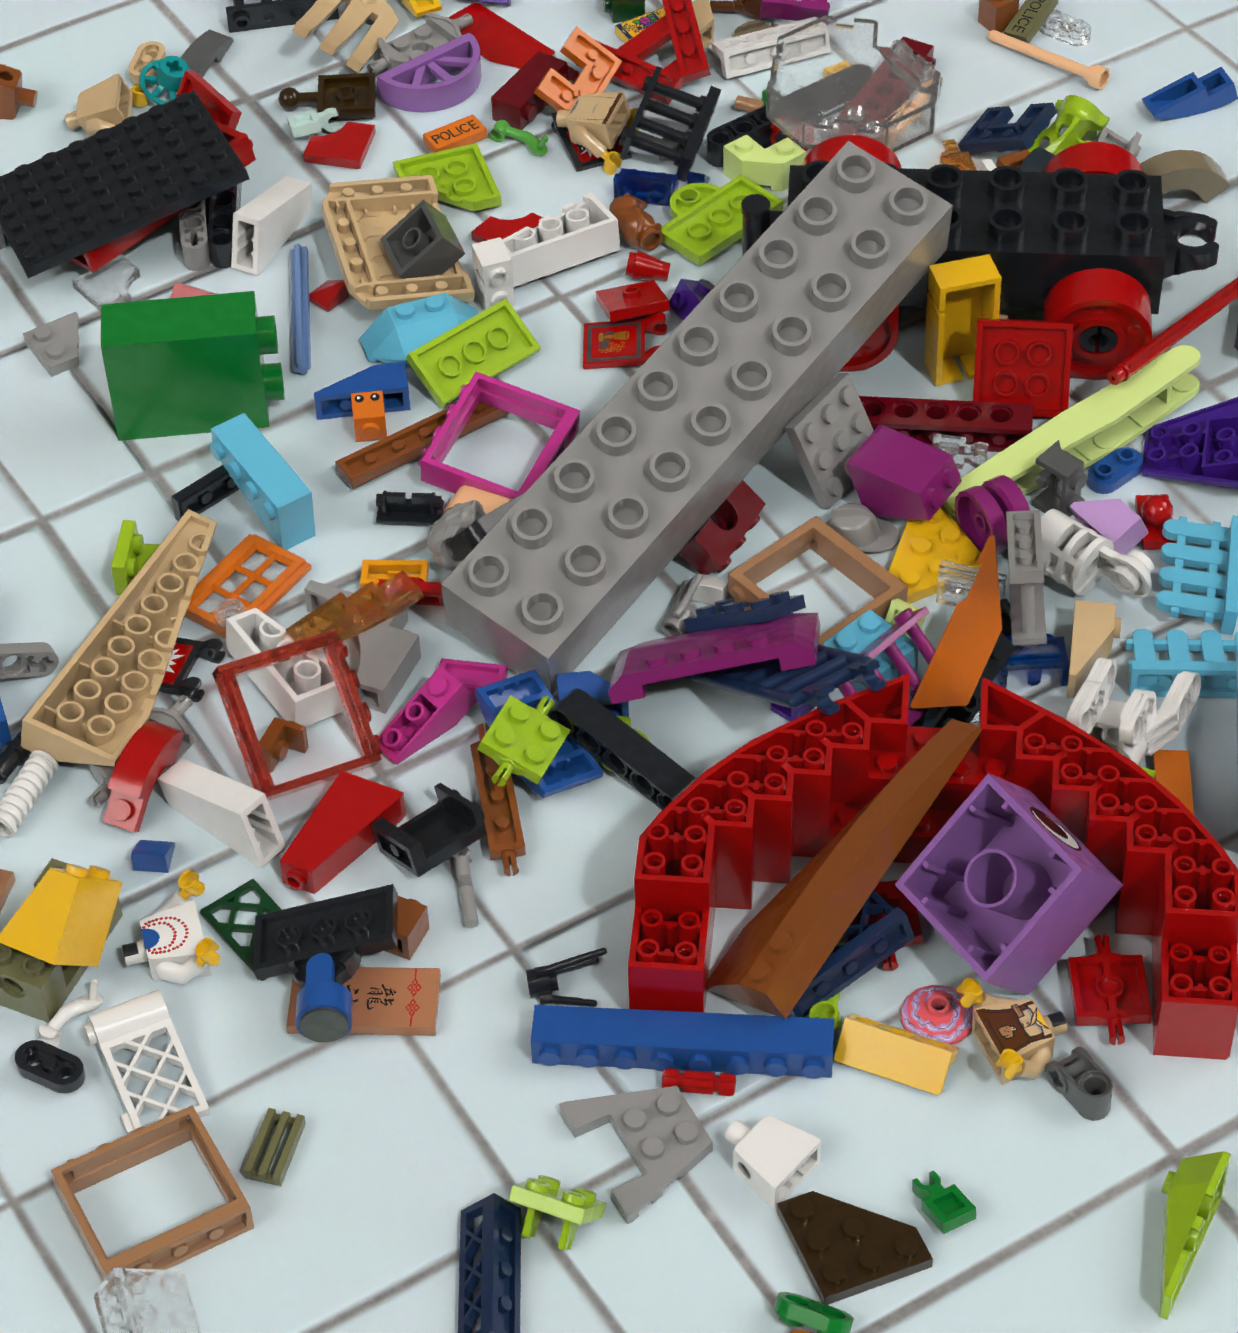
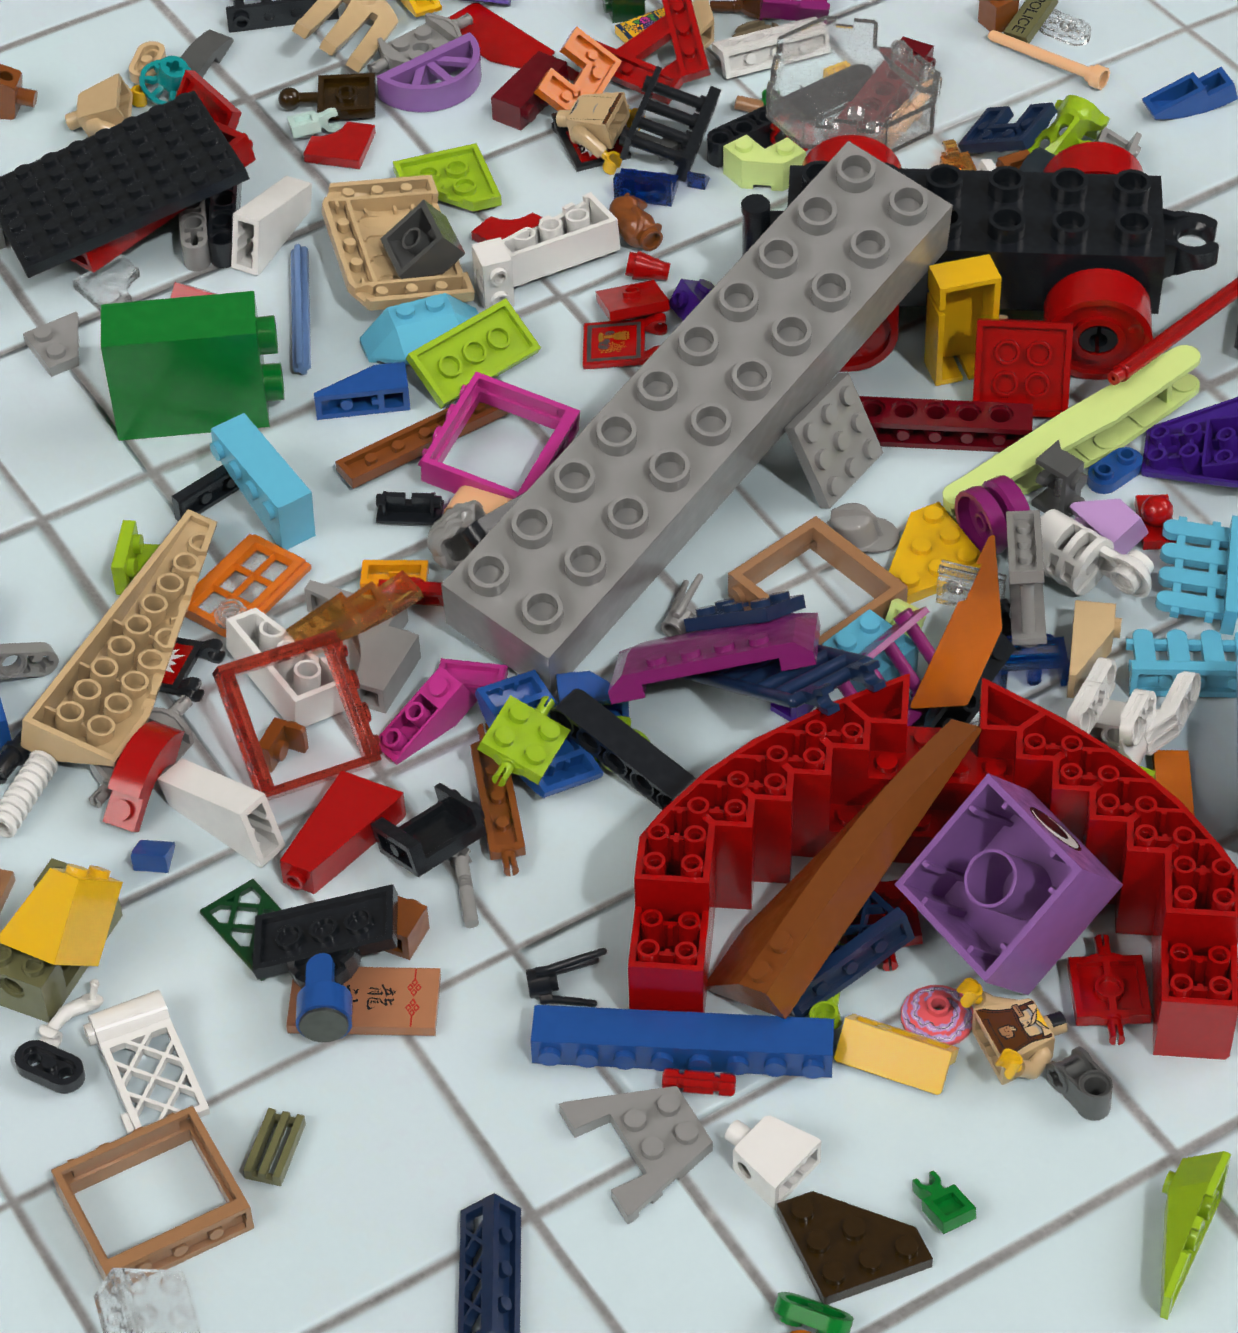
(174, 938): white torso -> none
(329, 294): red slope -> none
(369, 416): orange brick -> none
(456, 134): orange tile -> none
(503, 129): bright green piece -> none
(547, 1196): lime plate -> none
(710, 220): lime plate -> none
(711, 589): white slope -> none
(713, 544): dark red arch -> none
(902, 475): magenta slope -> none
(961, 451): clear plate -> none
(1187, 171): dark tan arch -> none

